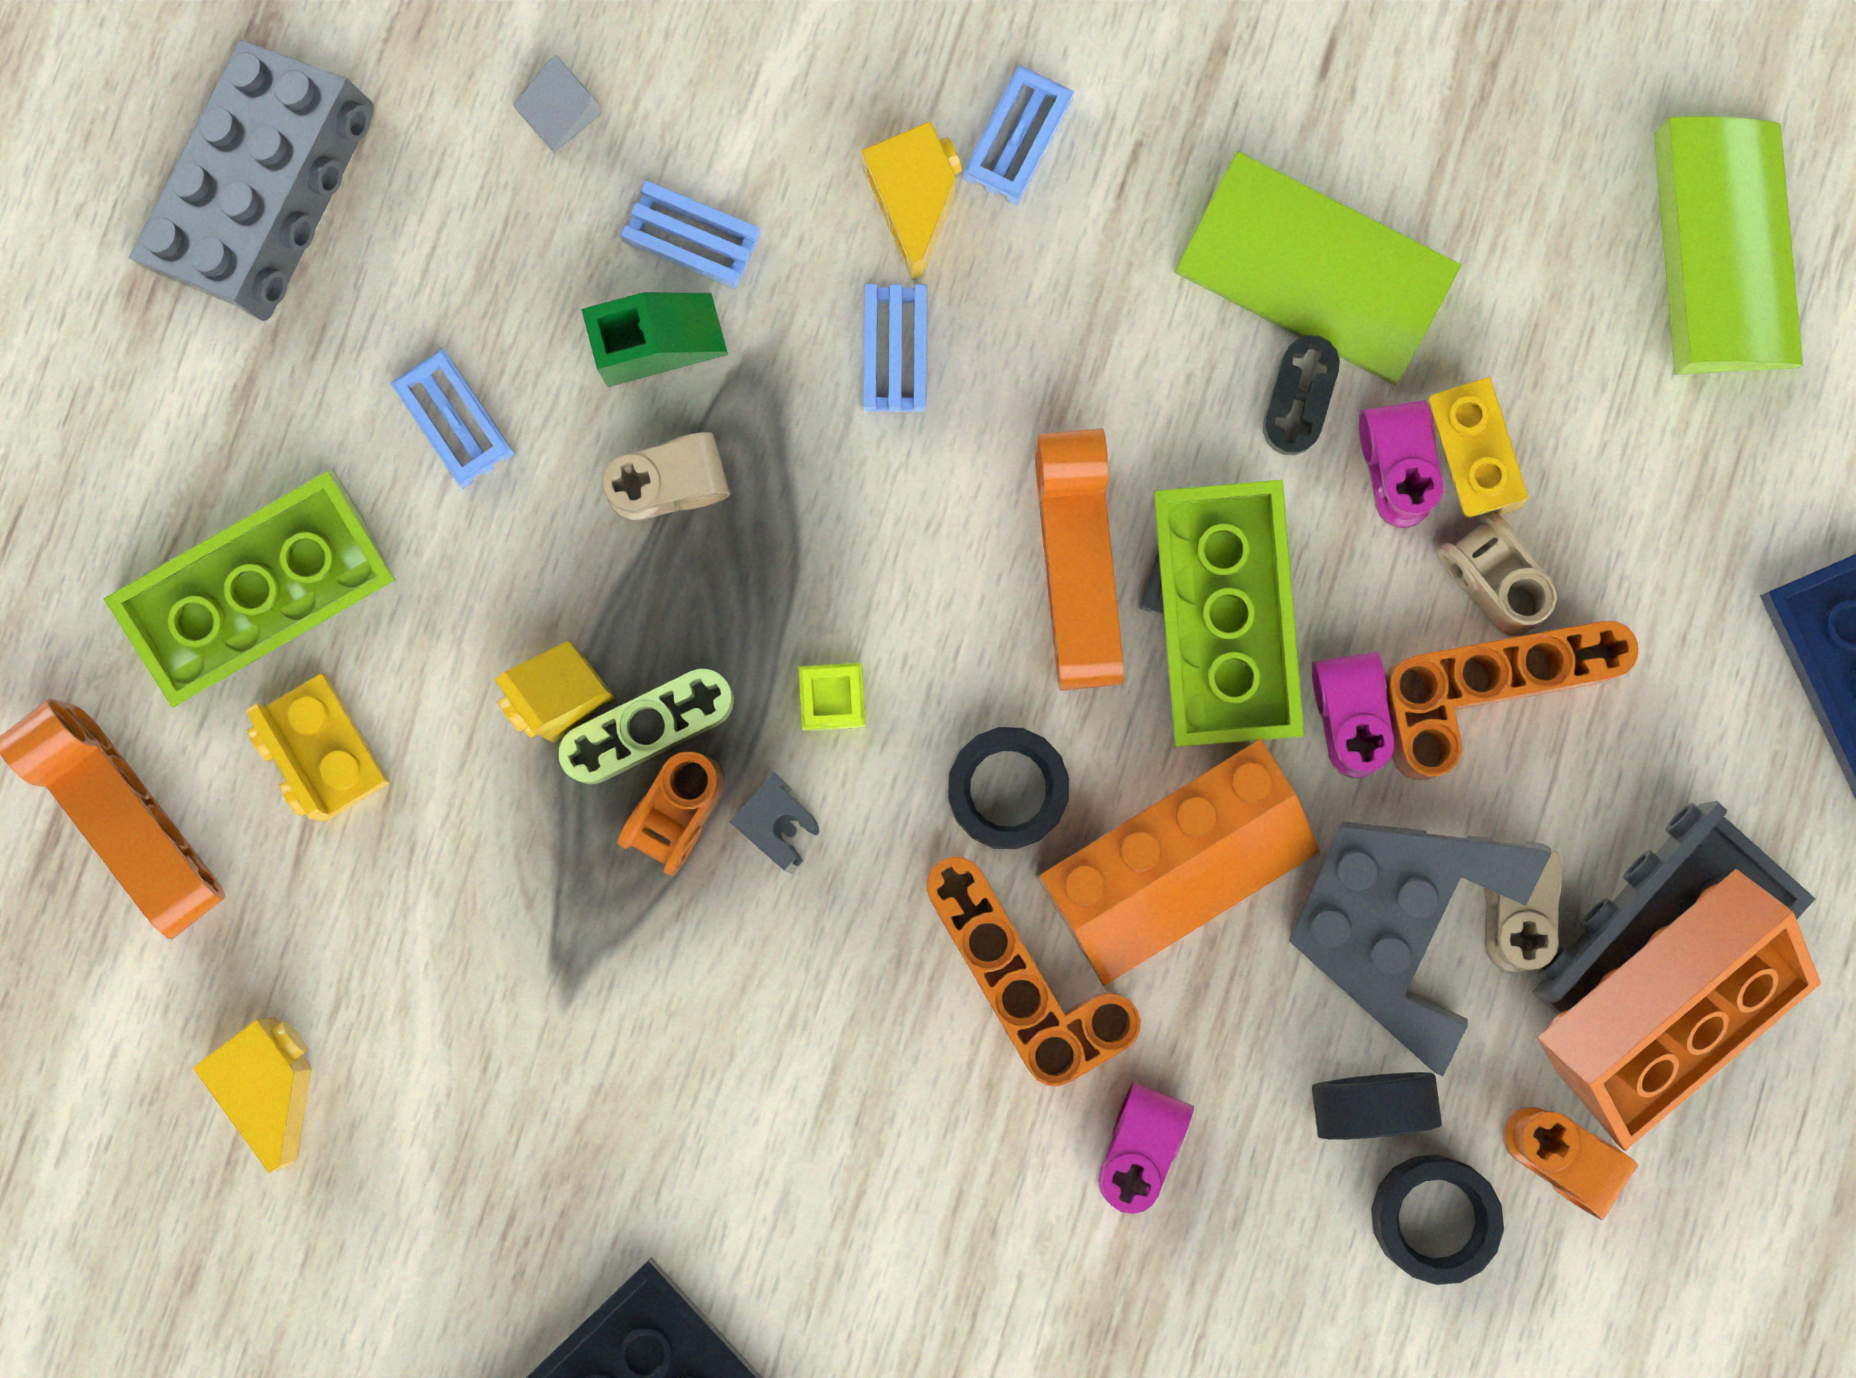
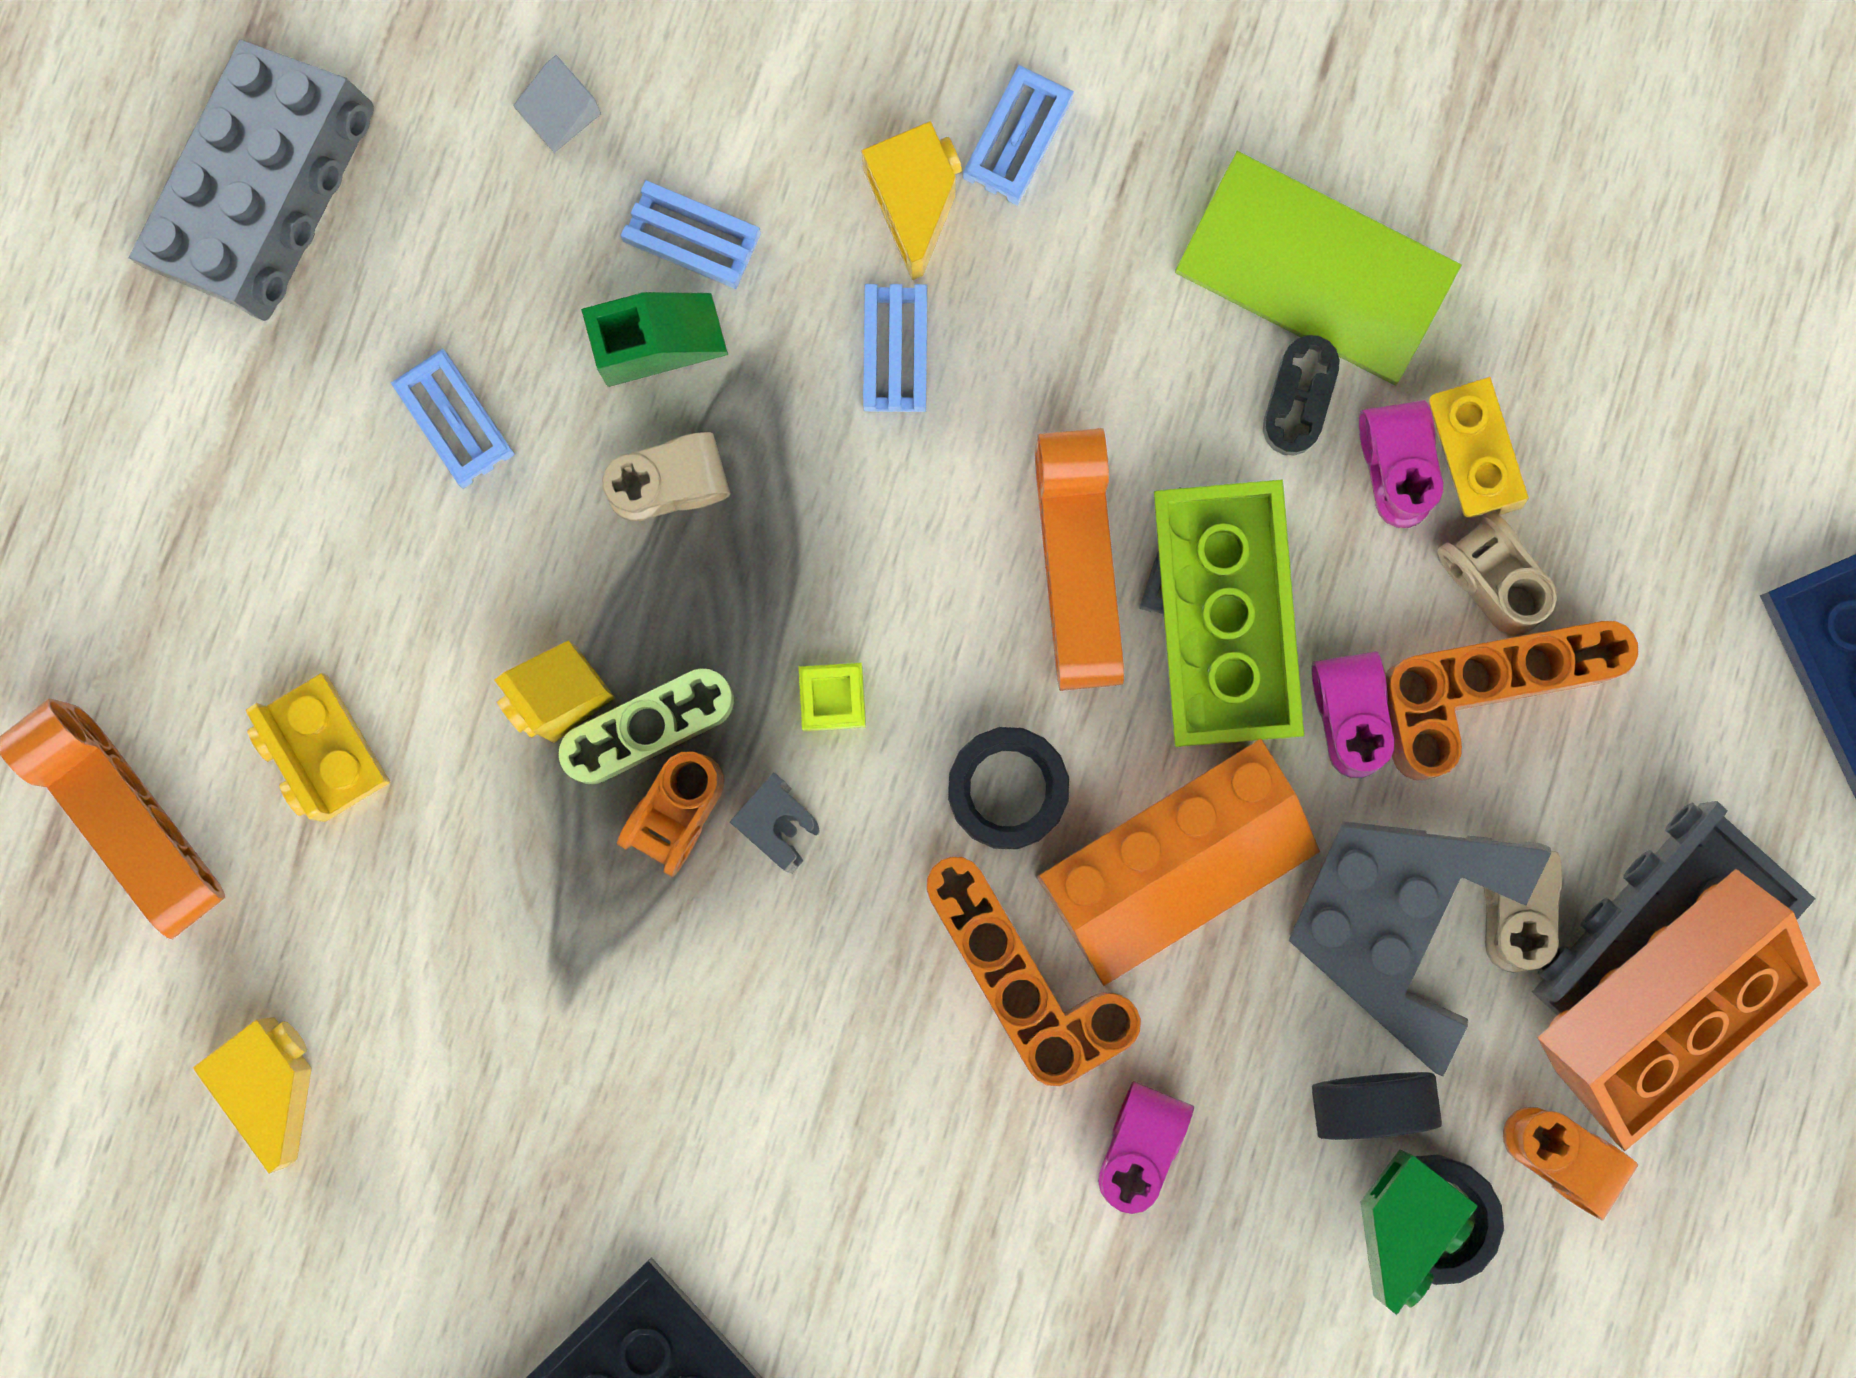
(251, 588): lime slope -> none
(1408, 1226): none -> green slope
(1727, 245): lime slope -> none

